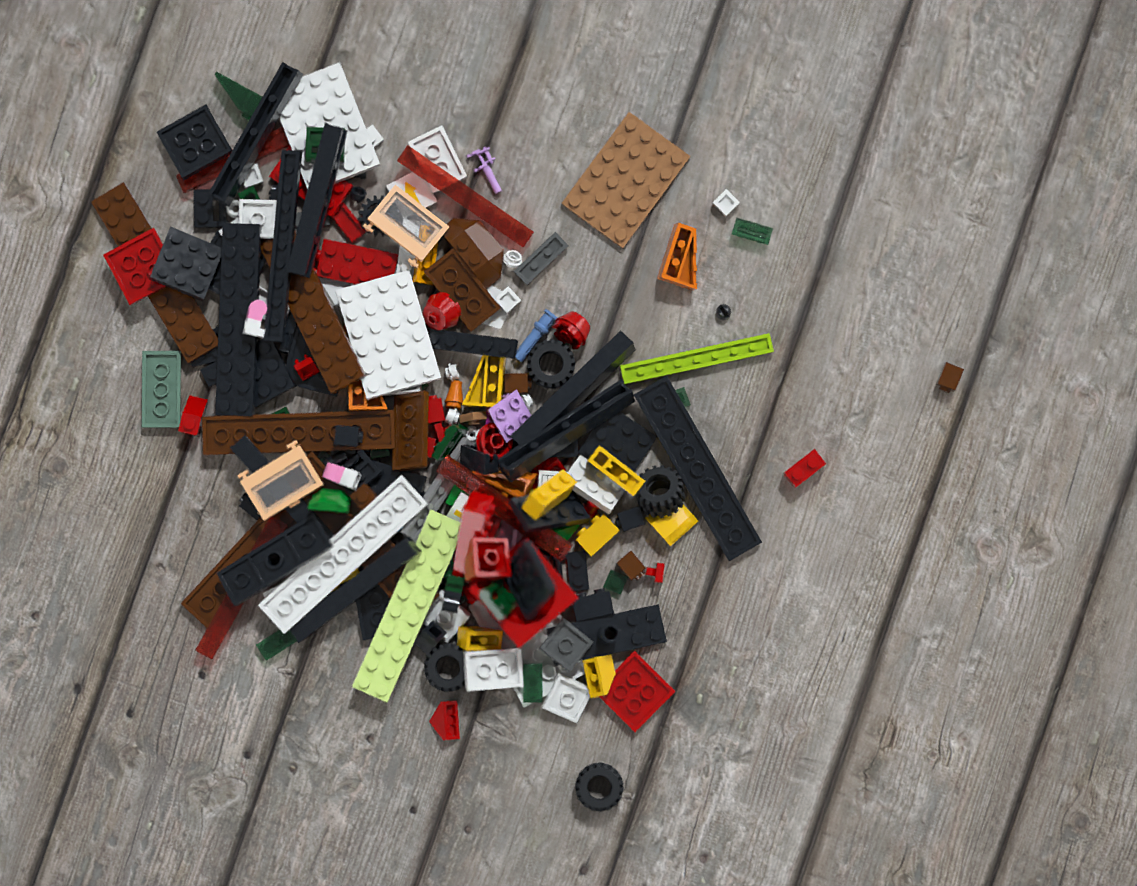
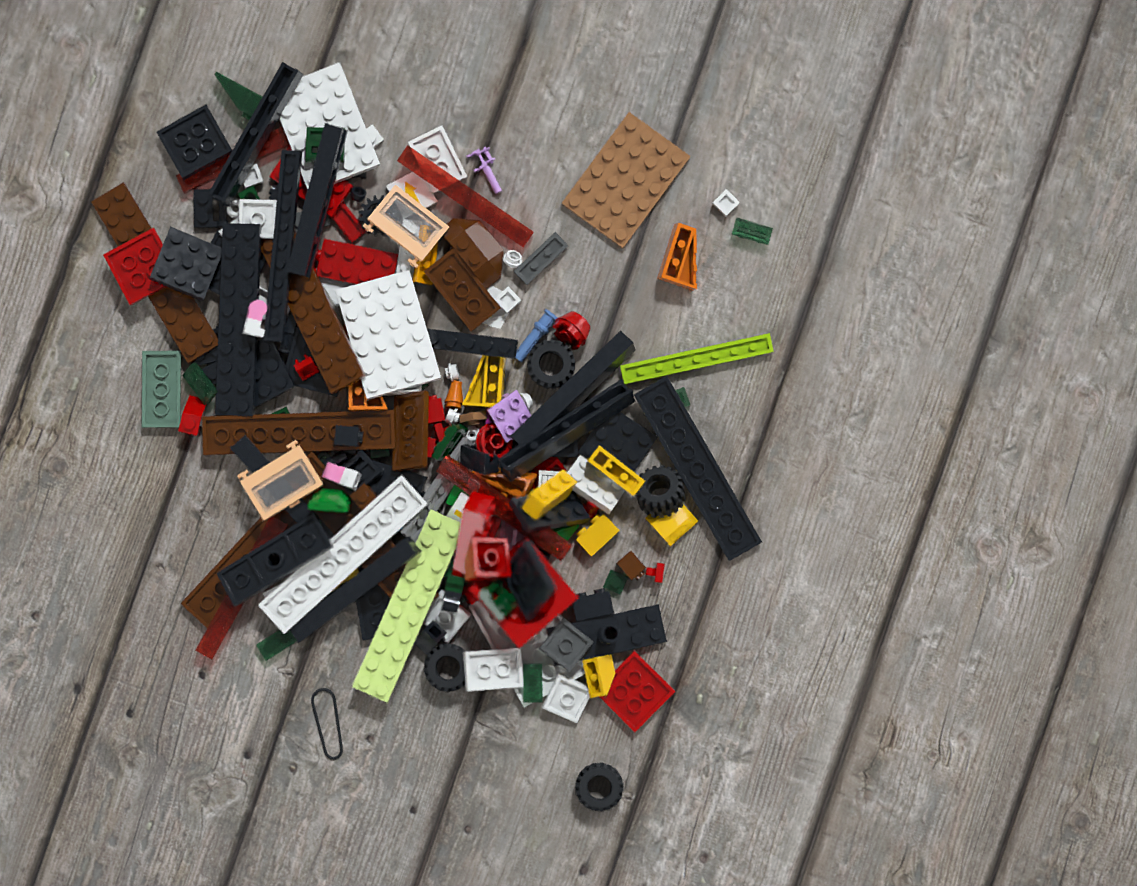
(200, 383): none -> clear green plate
(248, 506): black window -> none
(337, 722): none -> black piece
(441, 311): red cone -> none
(446, 720): red slope -> none
(479, 638): yellow slope -> none
(517, 382): reddish brown brick -> none
(576, 569): black plate -> none
(630, 519): black brick -> none
(719, 313): black hinge -> none
(804, 468): red brick -> none
(949, 377): reddish brown brick -> none

